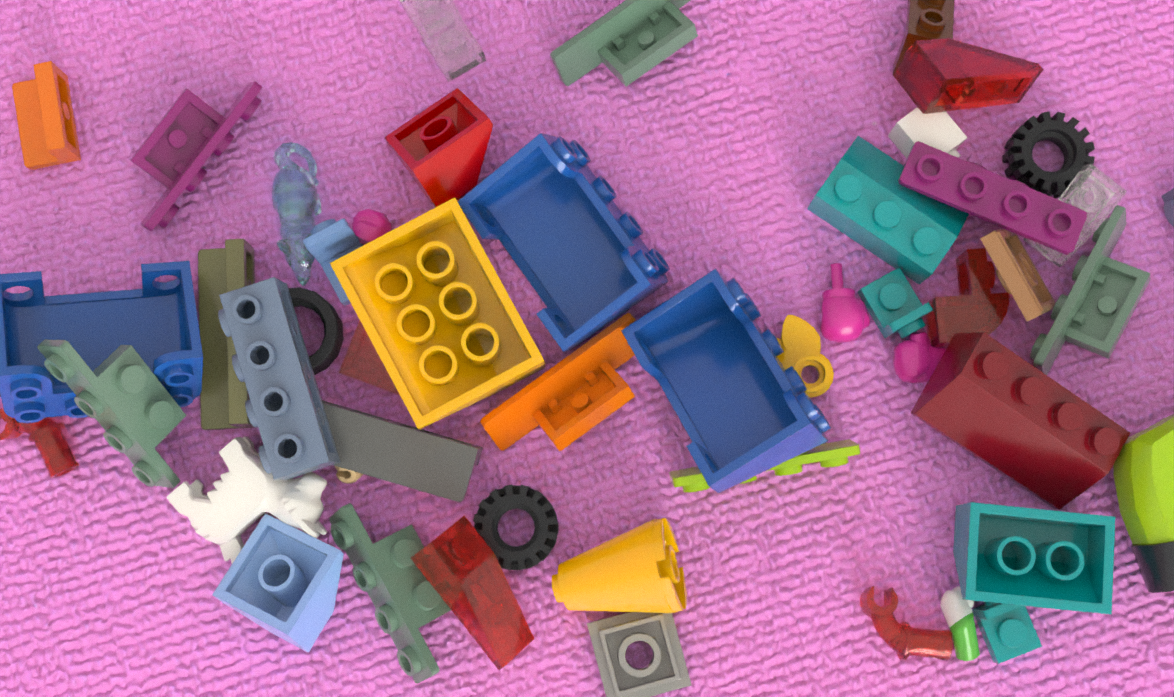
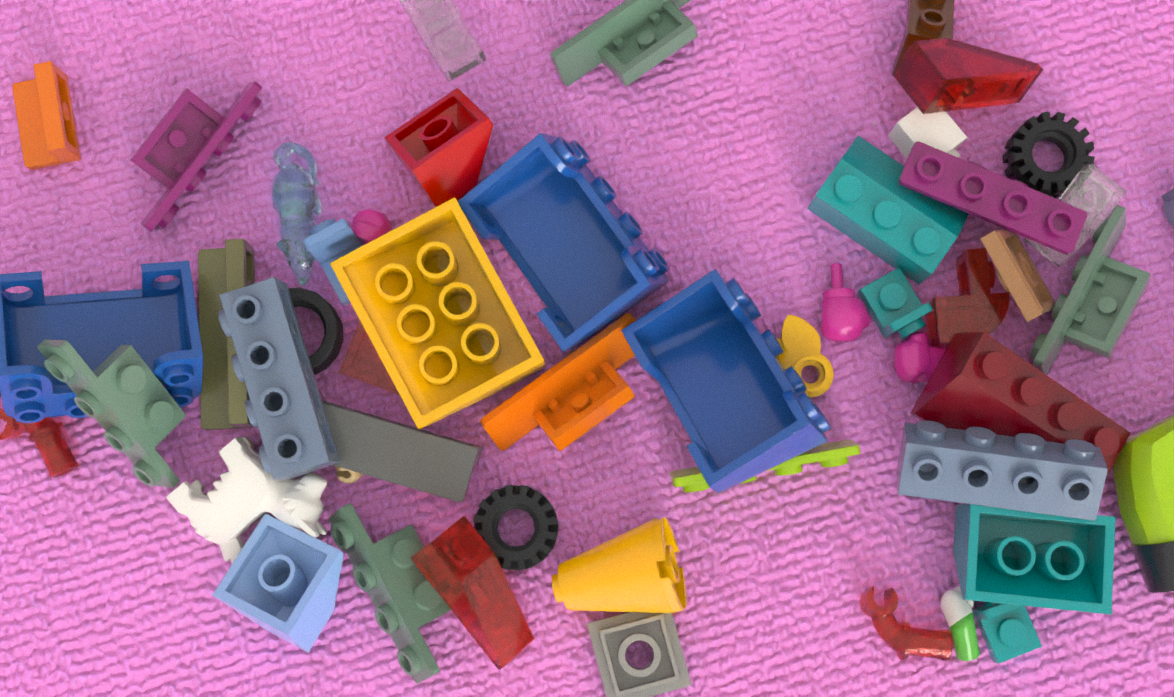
(1001, 470): none -> sand blue brick

